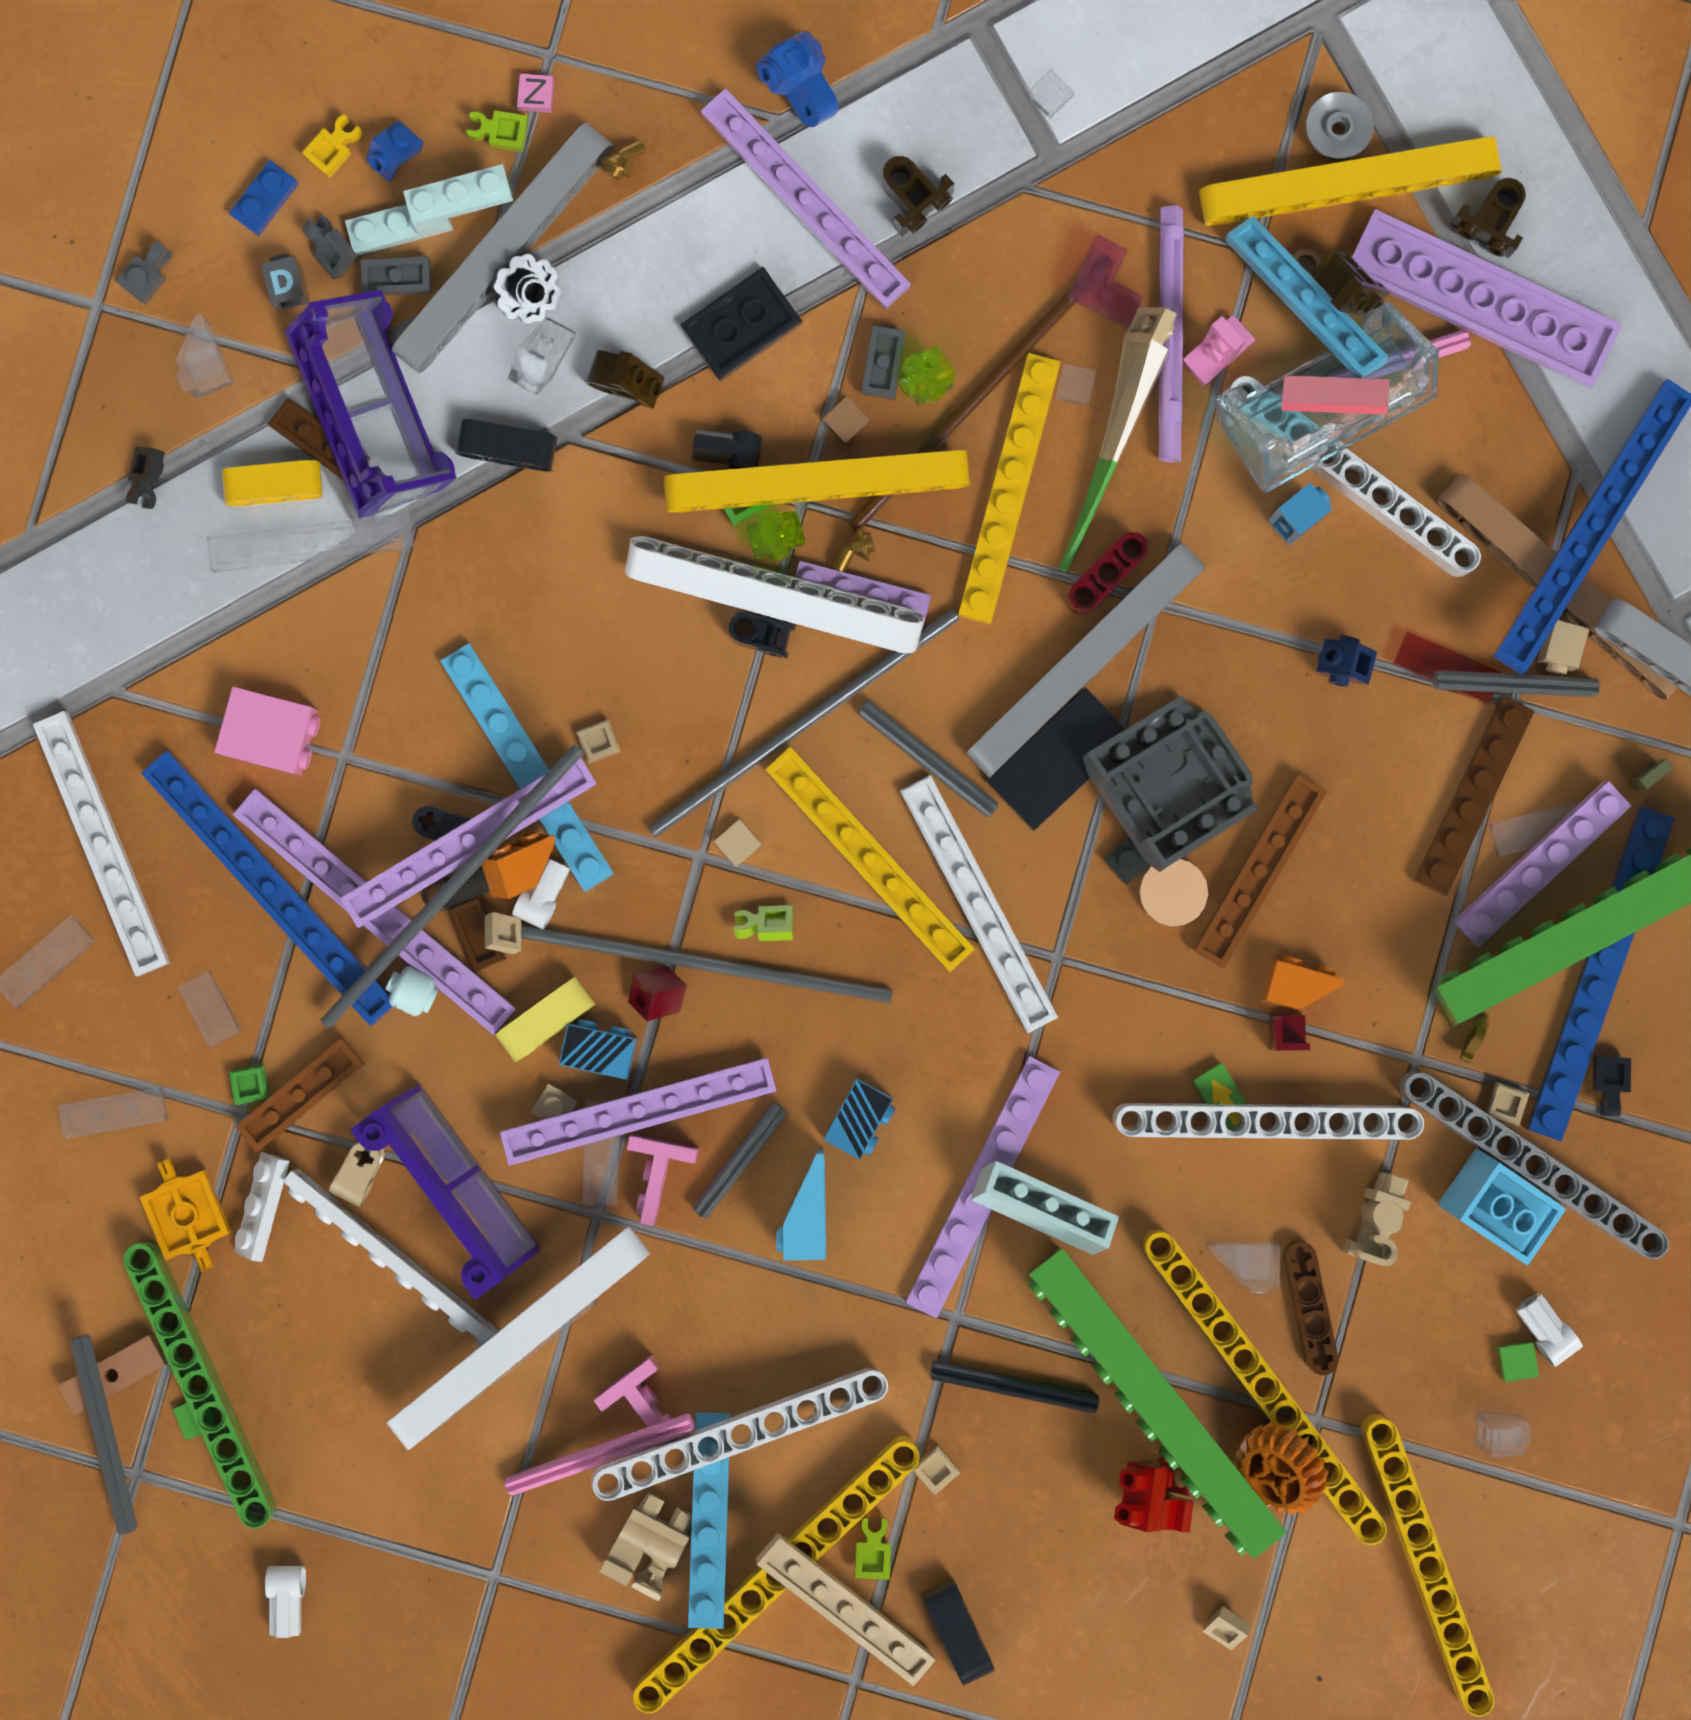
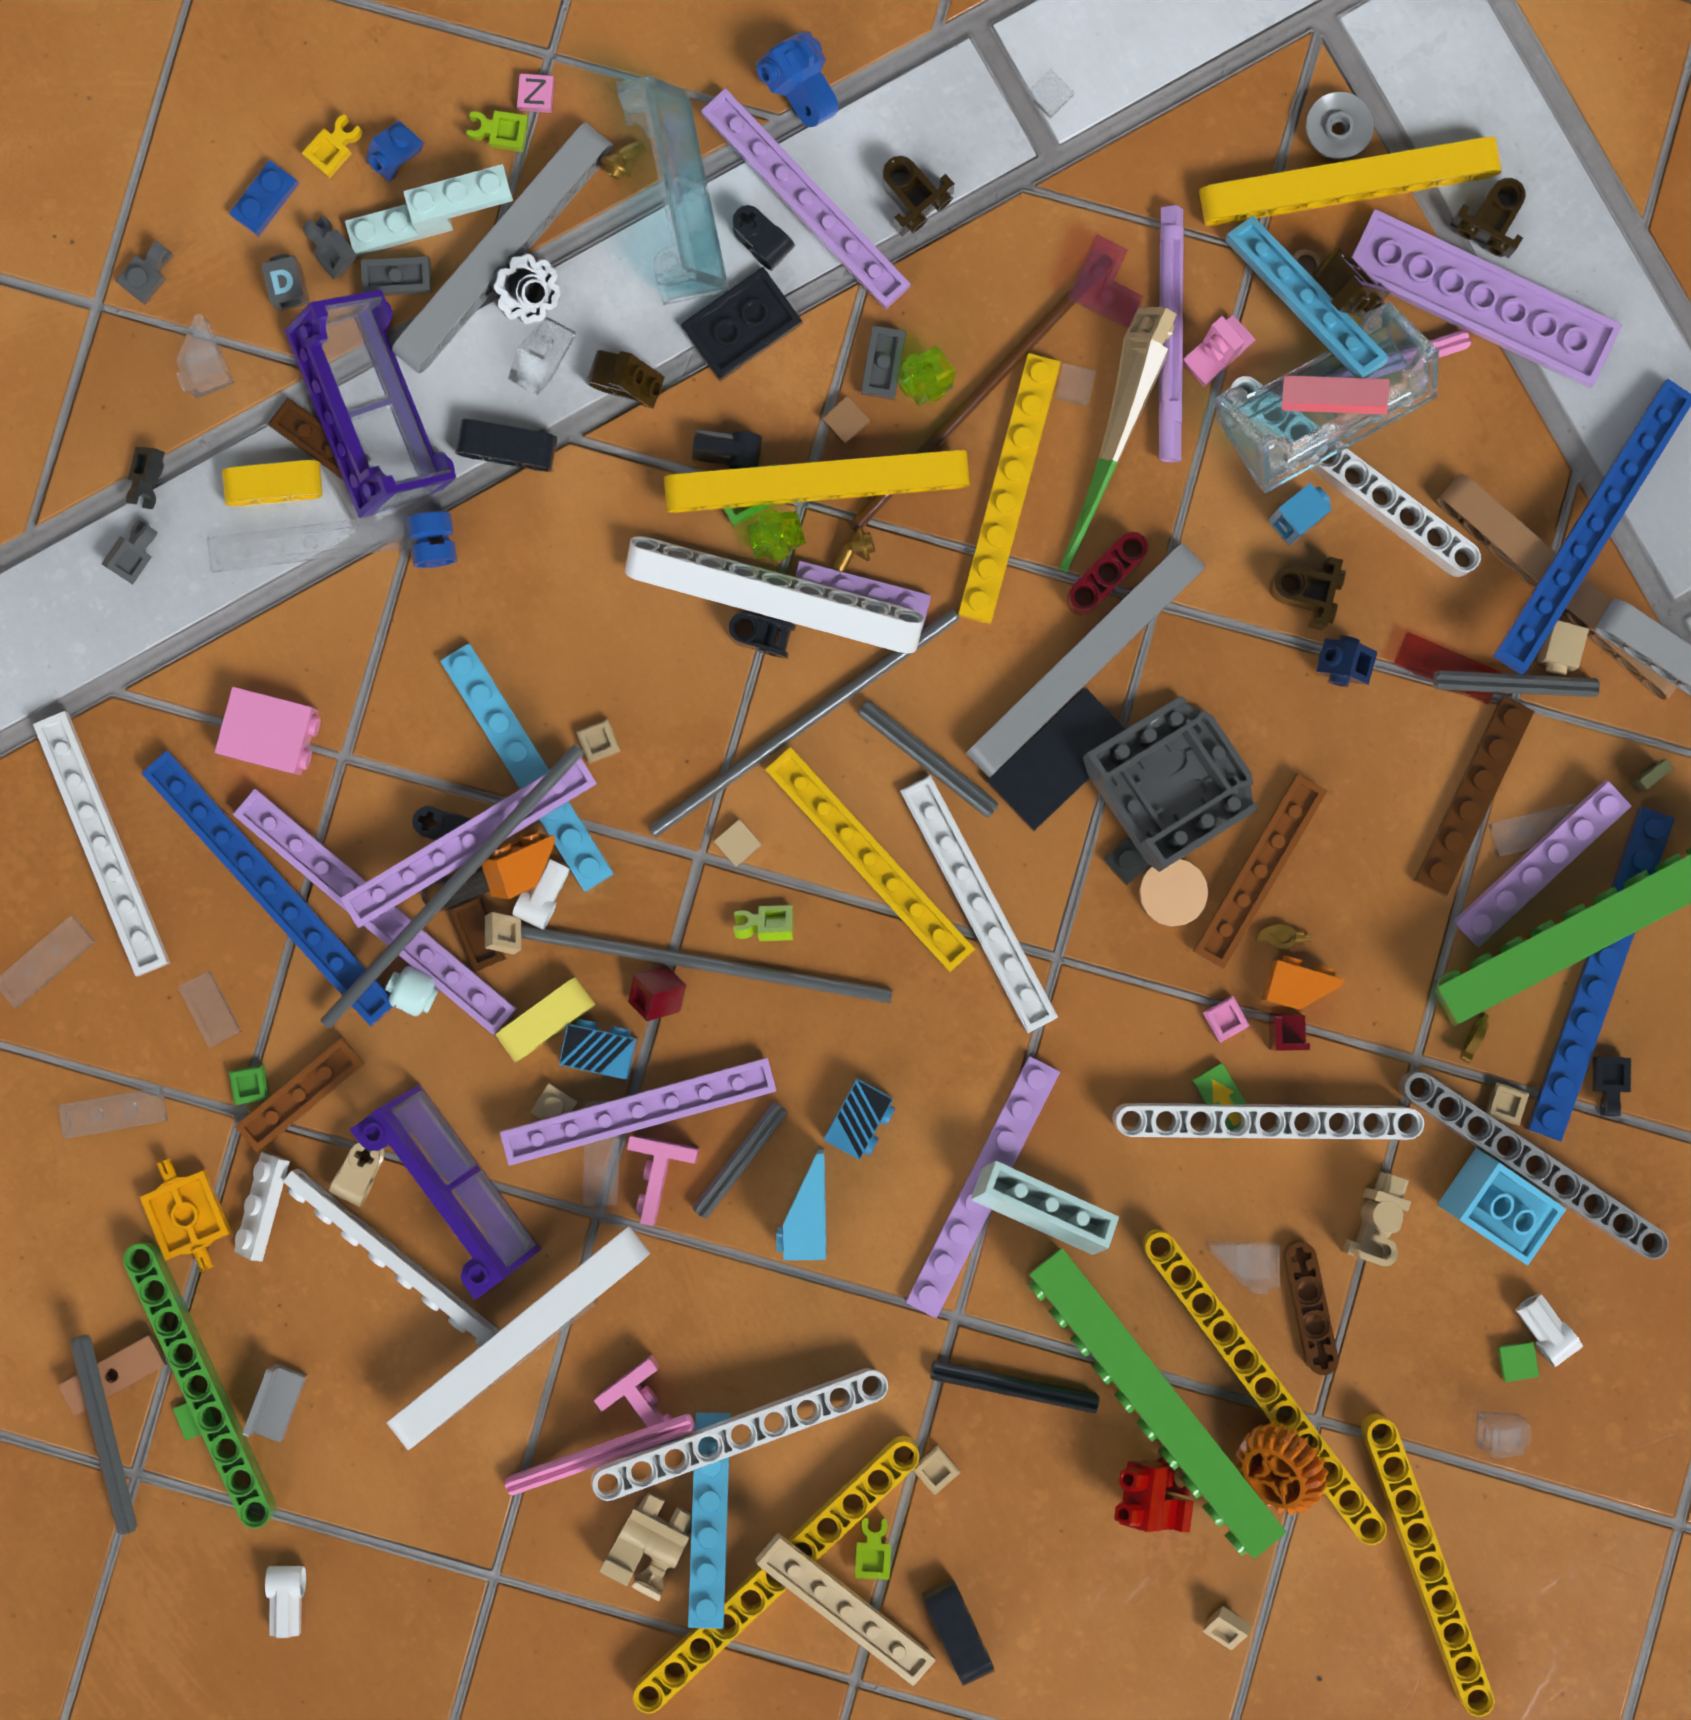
(128, 557): none -> dark grey plate
(275, 1403): none -> light grey panel
(427, 528): none -> blue wheel
(694, 261): none -> windscreen
(765, 241): none -> black piece
(1225, 1019): none -> bright pink tile
(1283, 936): none -> pearl gold piece
(1314, 590): none -> dark brown pin

